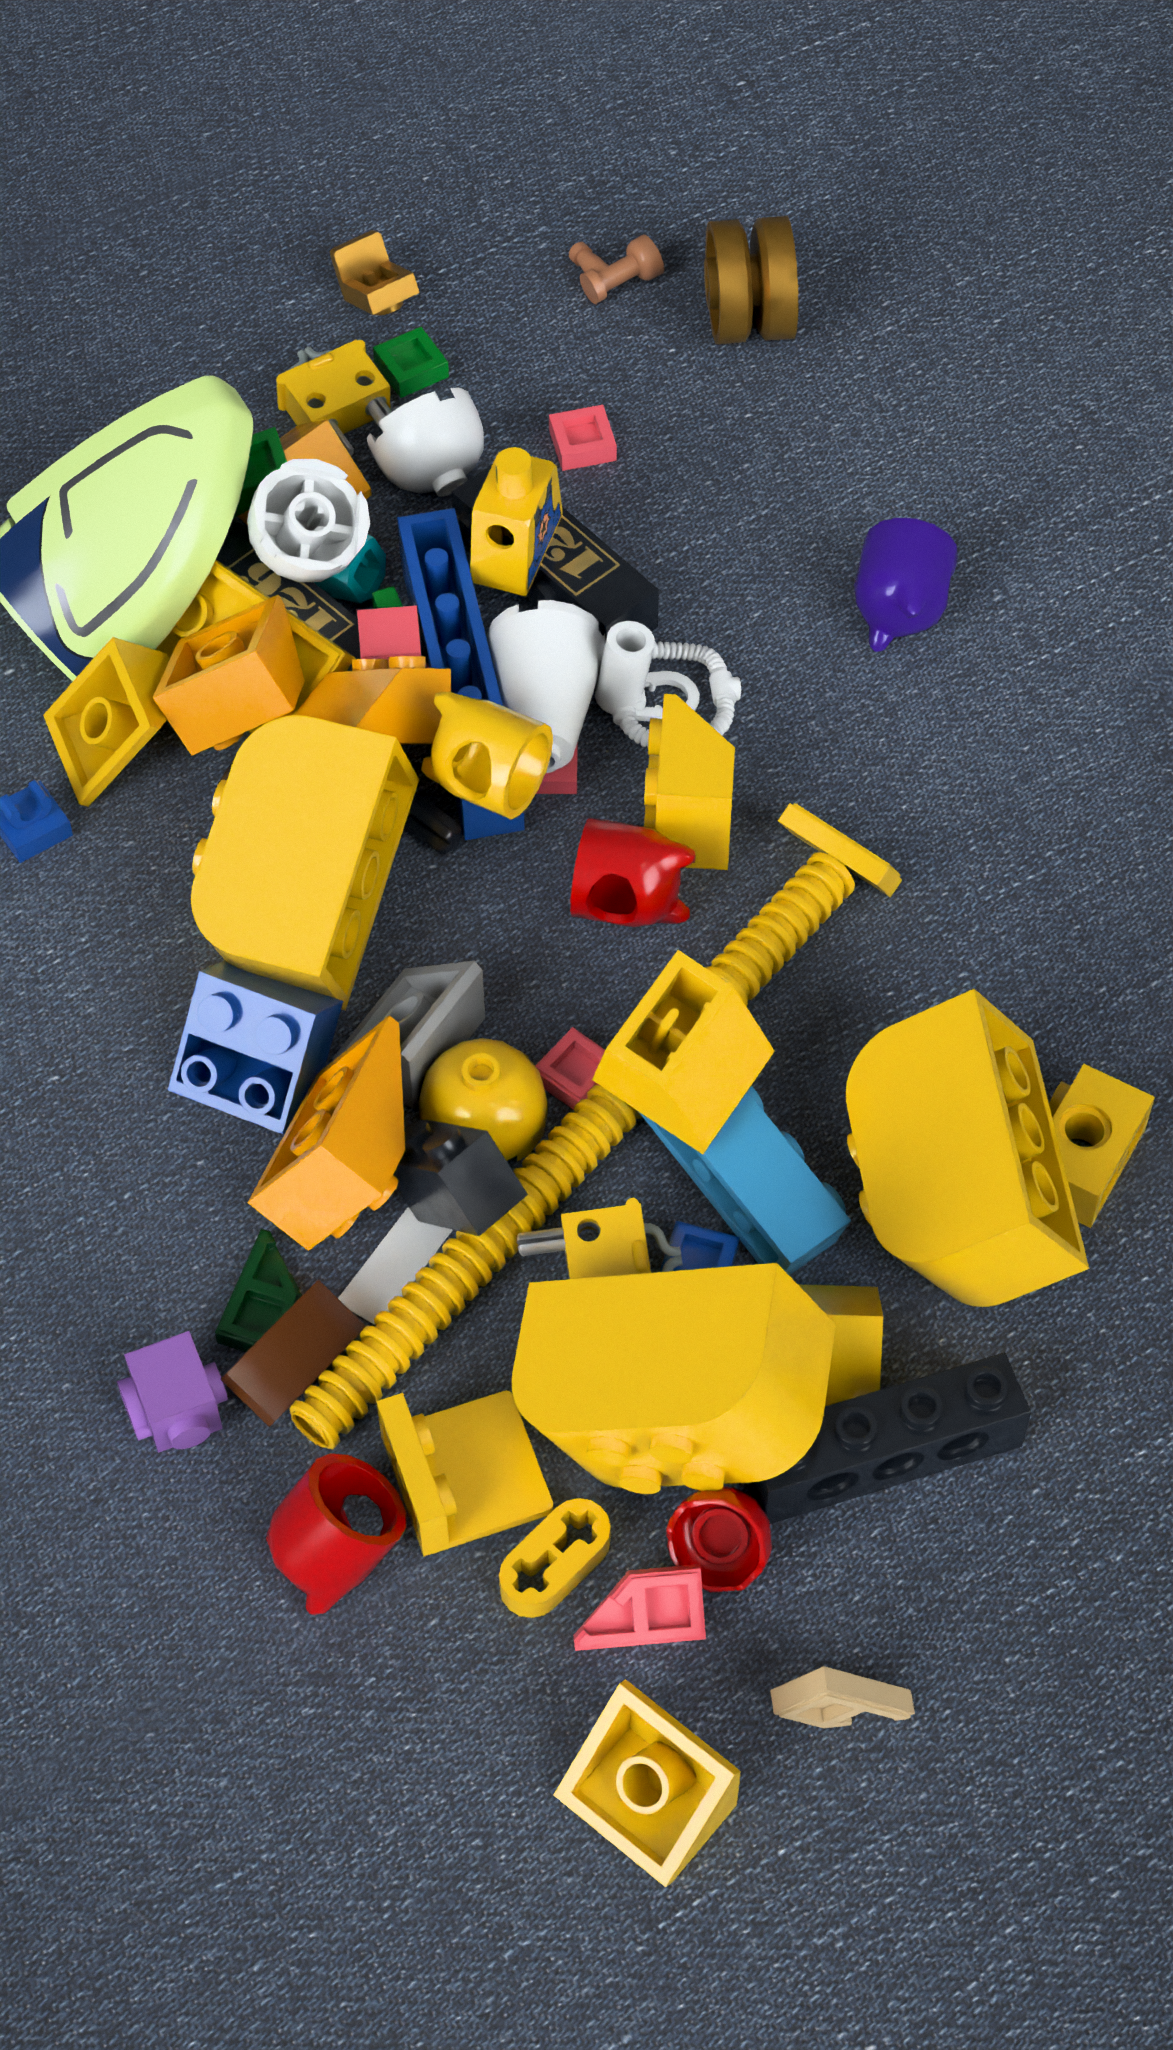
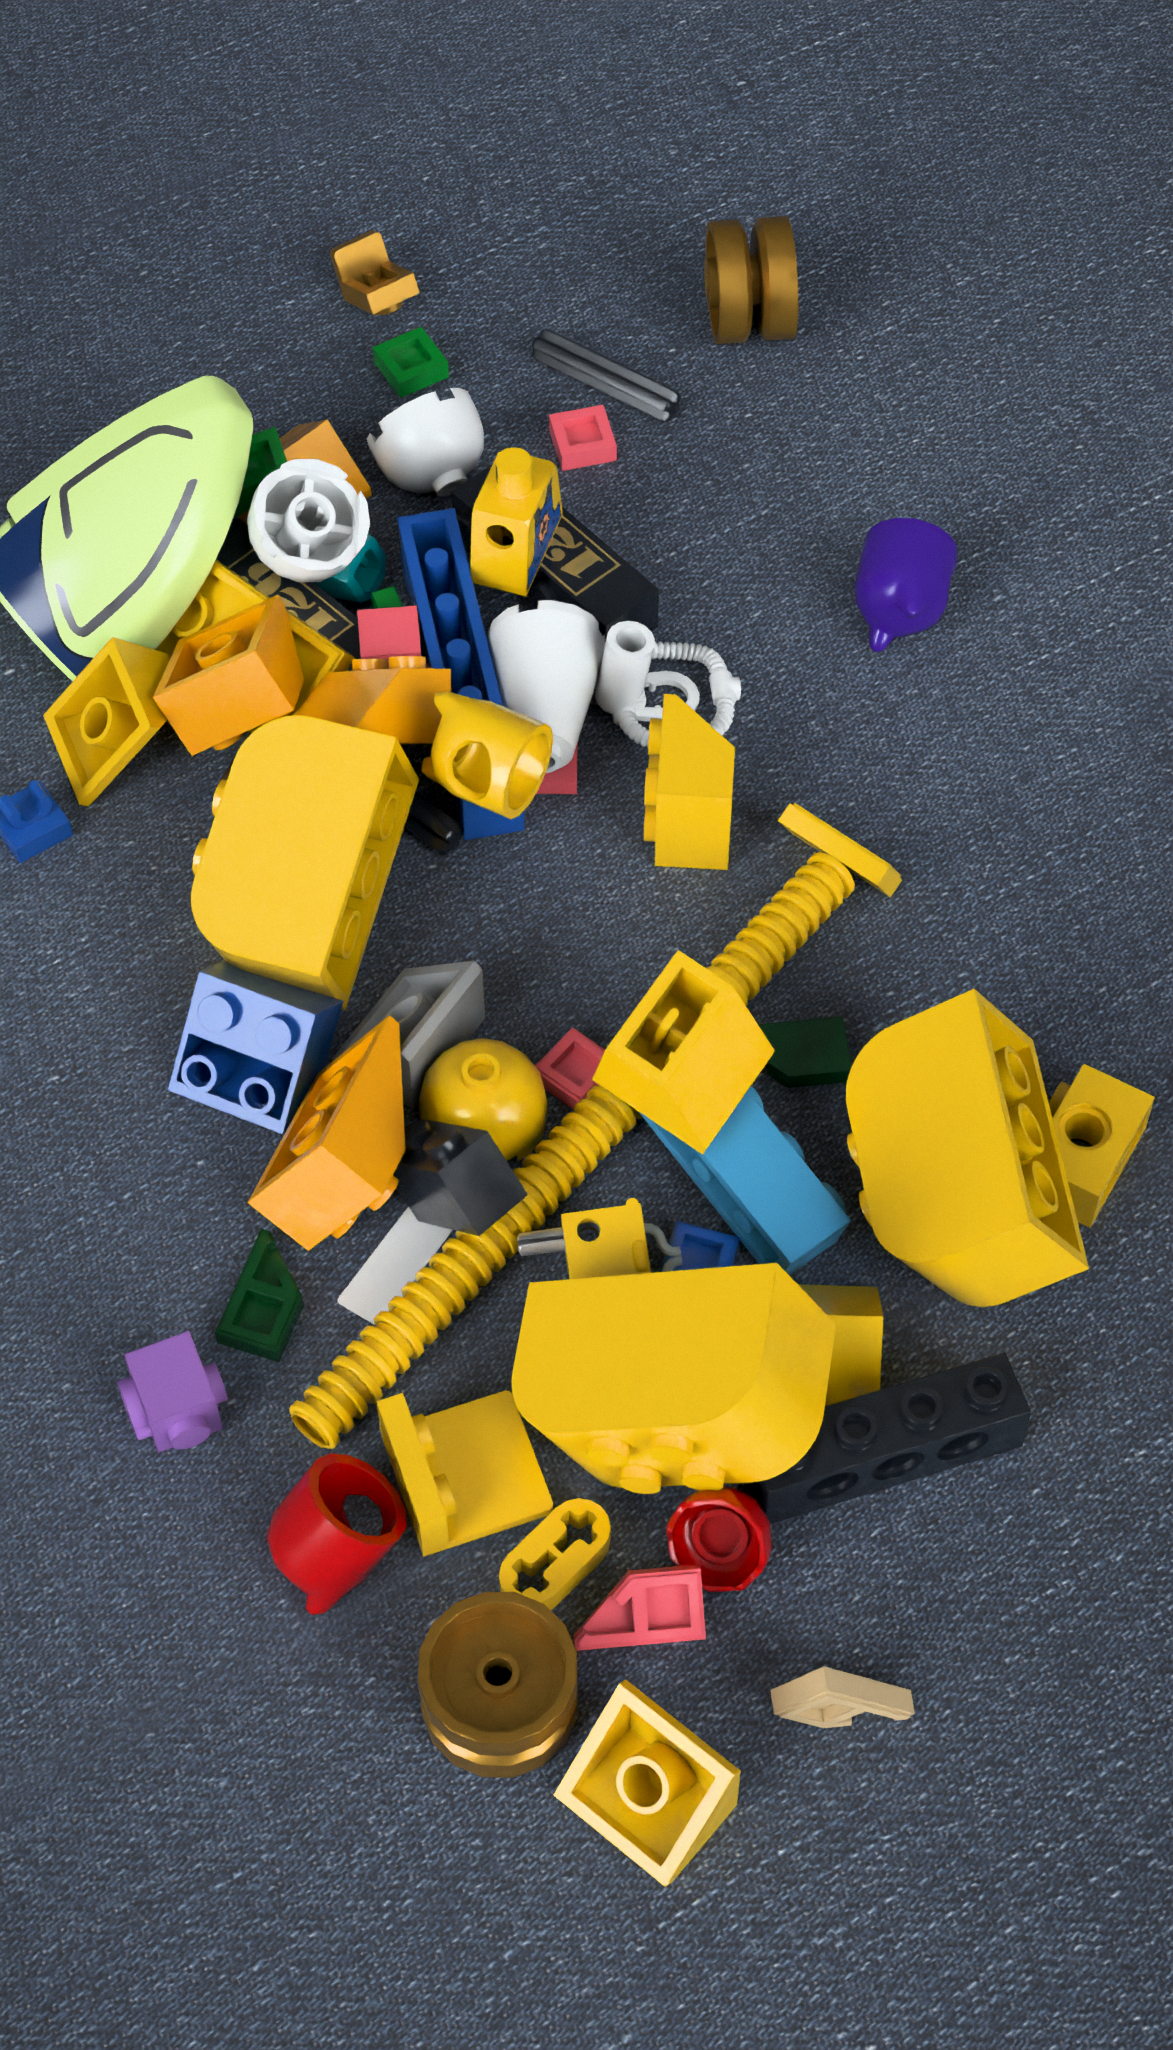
(293, 1353): reddish brown slope -> none
(335, 387): yellow piece -> none
(506, 1644): none -> pearl gold wheel
(606, 375): none -> black axle
(628, 875): red piece -> none
(641, 260): nougat piece -> none
(808, 1052): none -> dark green tile

